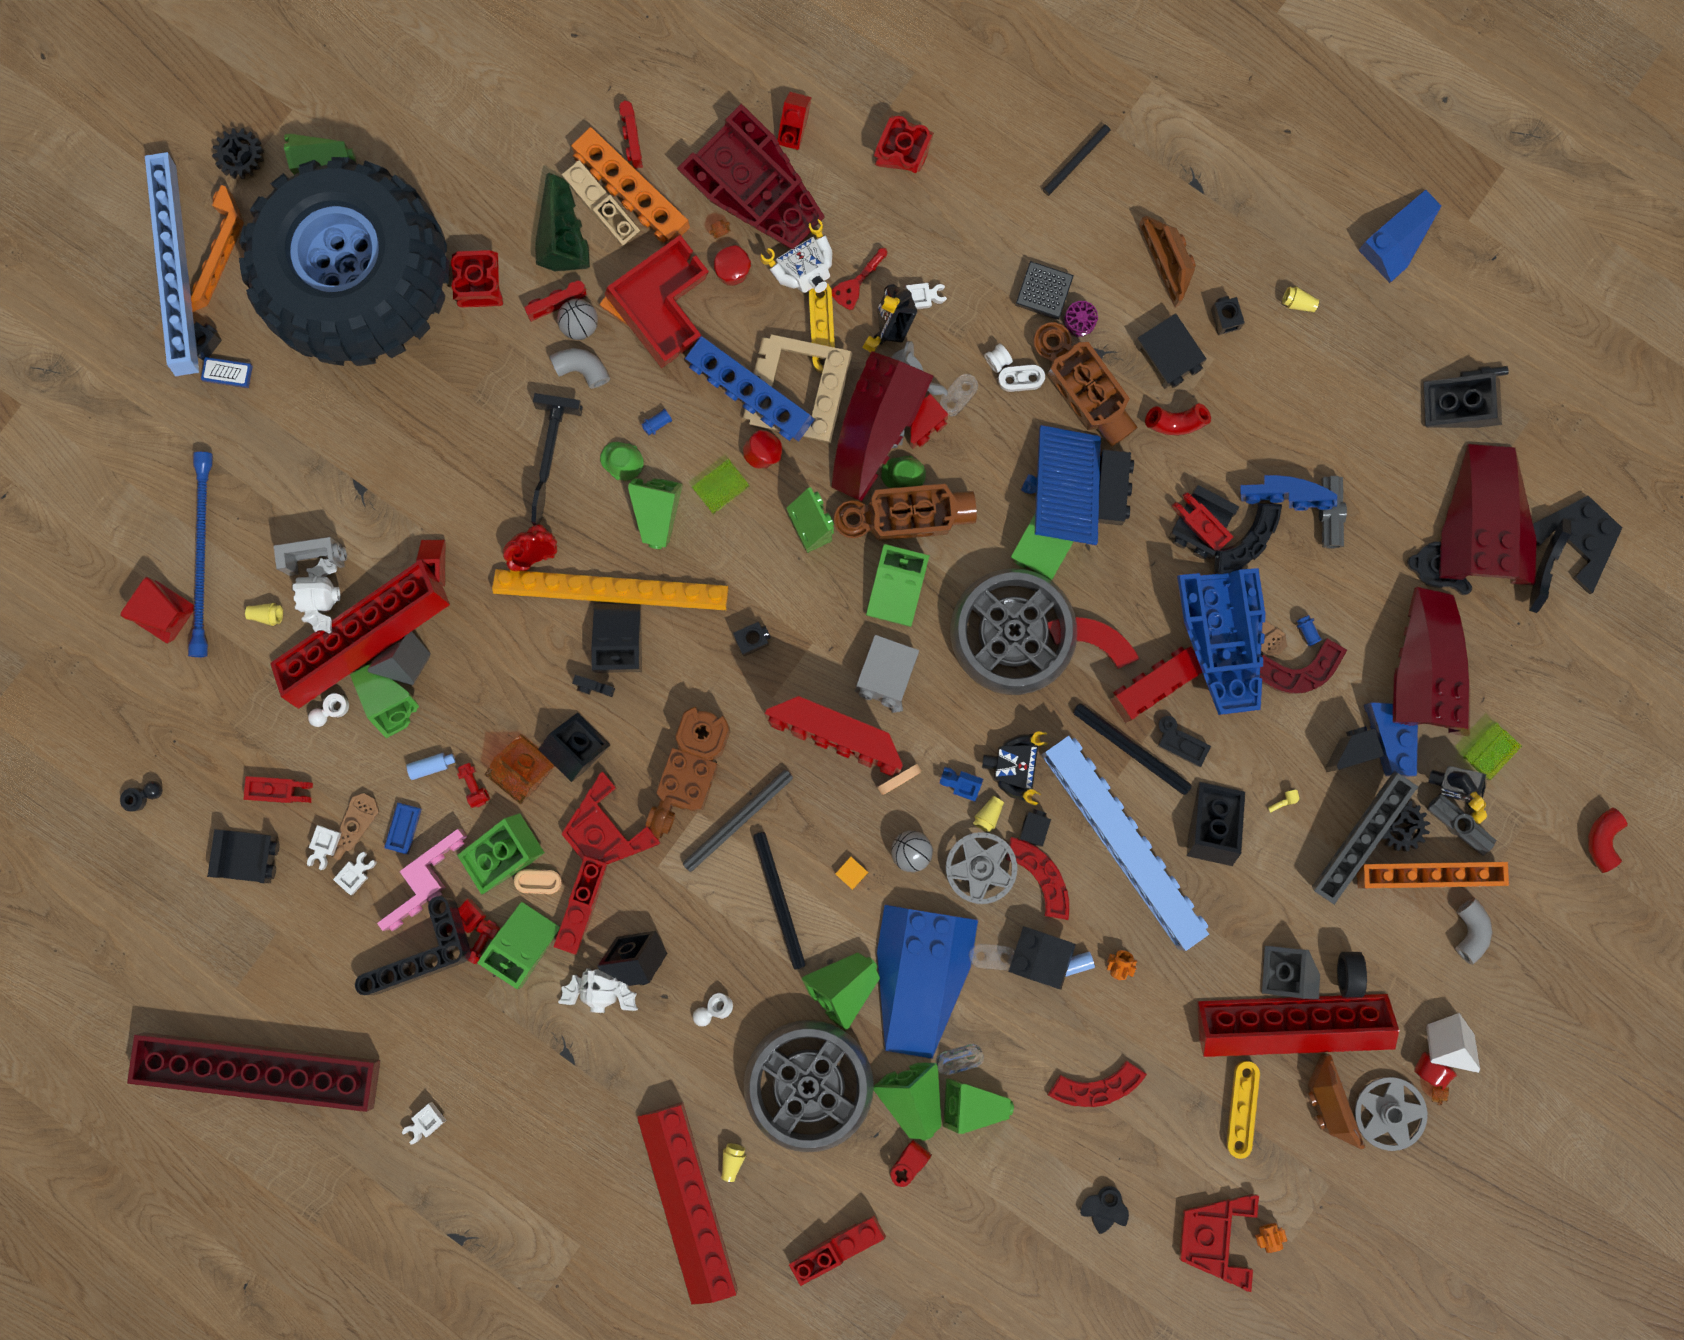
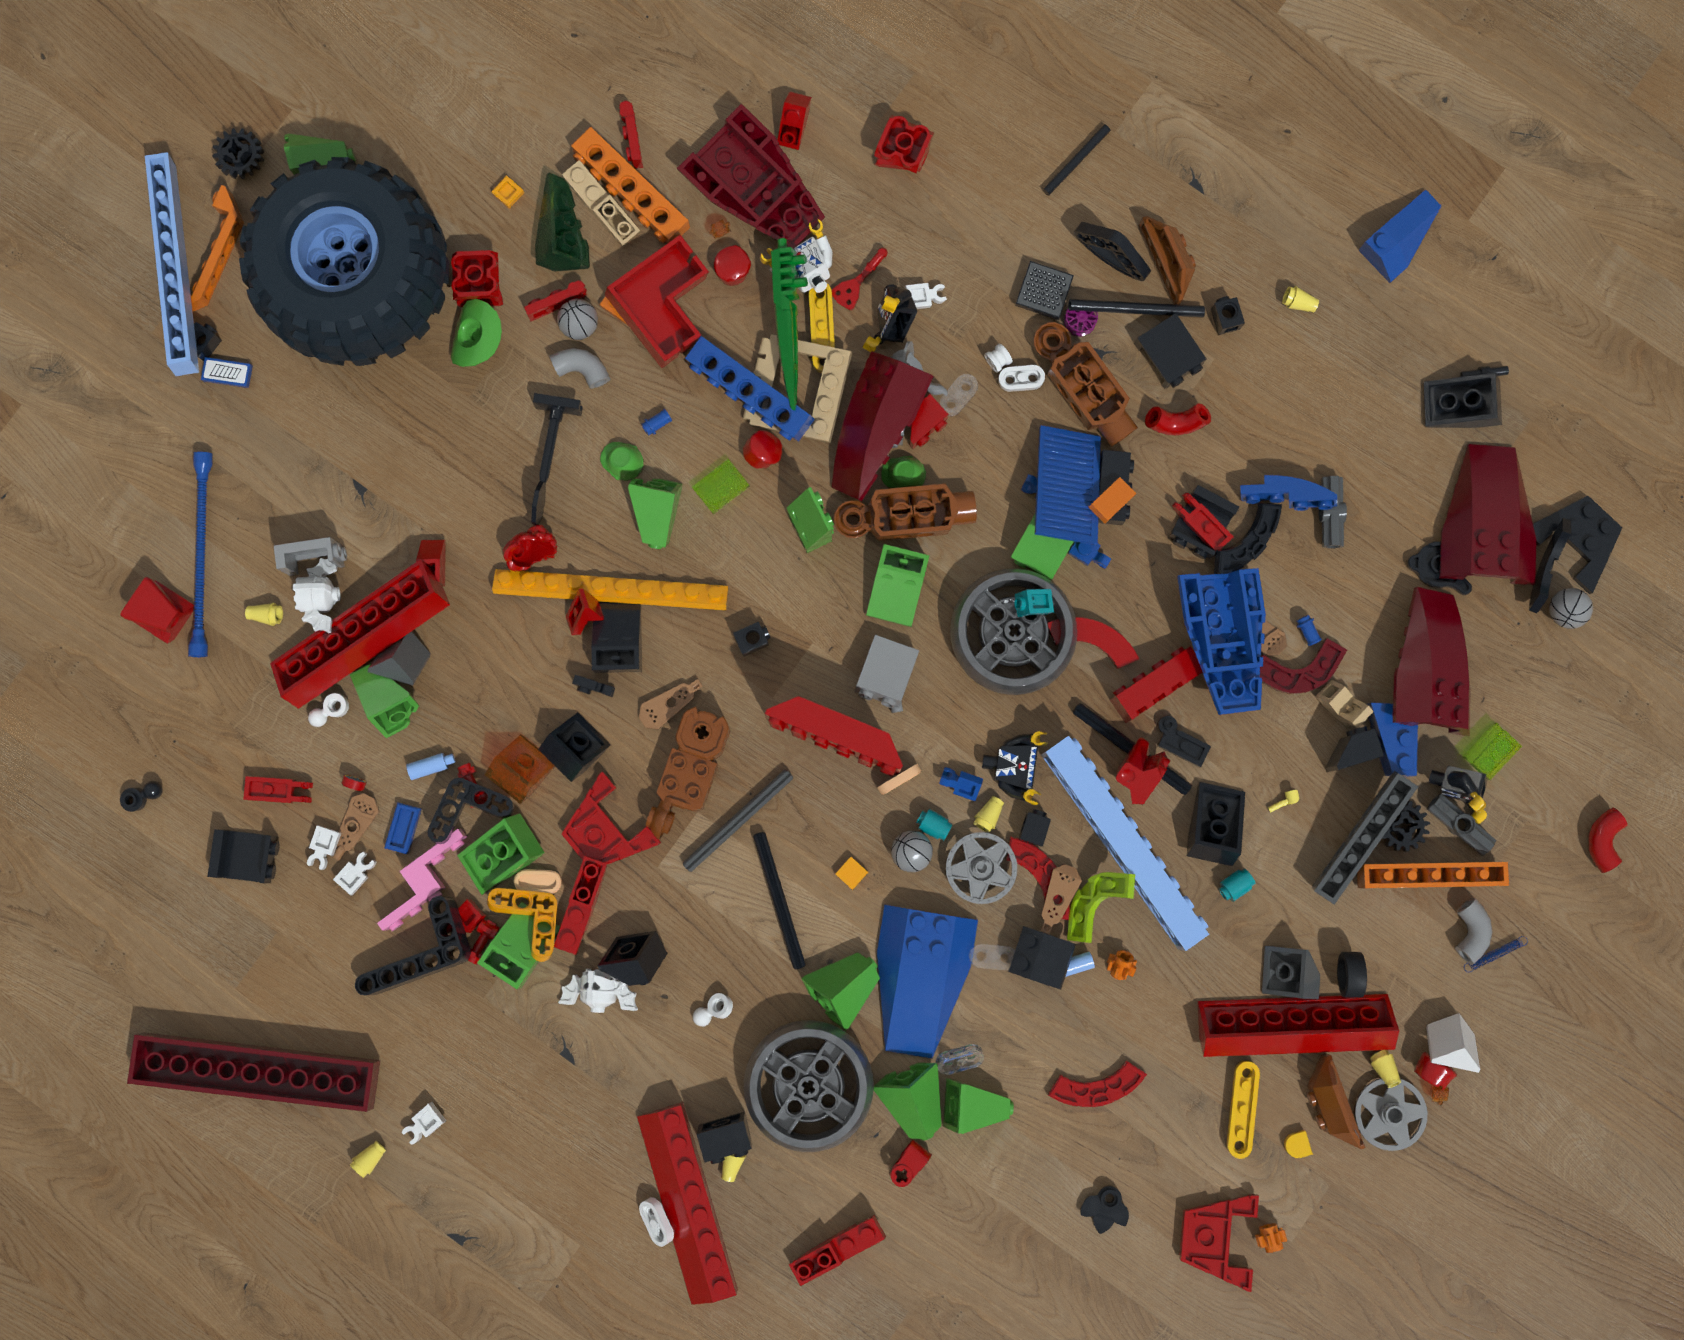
(353, 783): none -> red tile
(368, 1159): none -> light yellow cone
(467, 797): none -> black beam
(476, 334): none -> bright green hat
(507, 192): none -> light orange tile
(539, 913): none -> light orange beam
(583, 609): none -> red slope
(656, 1221): none -> white plate
(660, 707): none -> medium nougat piece
(724, 1138): none -> black slope
(784, 292): none -> green piece
(934, 824): none -> teal brick
(1034, 602): none -> teal bracket
(1064, 889): none -> medium nougat piece
(1086, 553): none -> blue plate
(1090, 896): none -> lime plate
(1112, 500): none -> orange tile
(1113, 249): none -> black beam
(1136, 308): none -> black piece
(1141, 772): none -> red piece
(1236, 885): none -> teal brick
(1297, 1144): none -> yellow tile
(1343, 705): none -> tan brick
(1386, 1068): none -> light yellow cone
(1496, 953): none -> blue piece
(1571, 608): none -> light grey piece

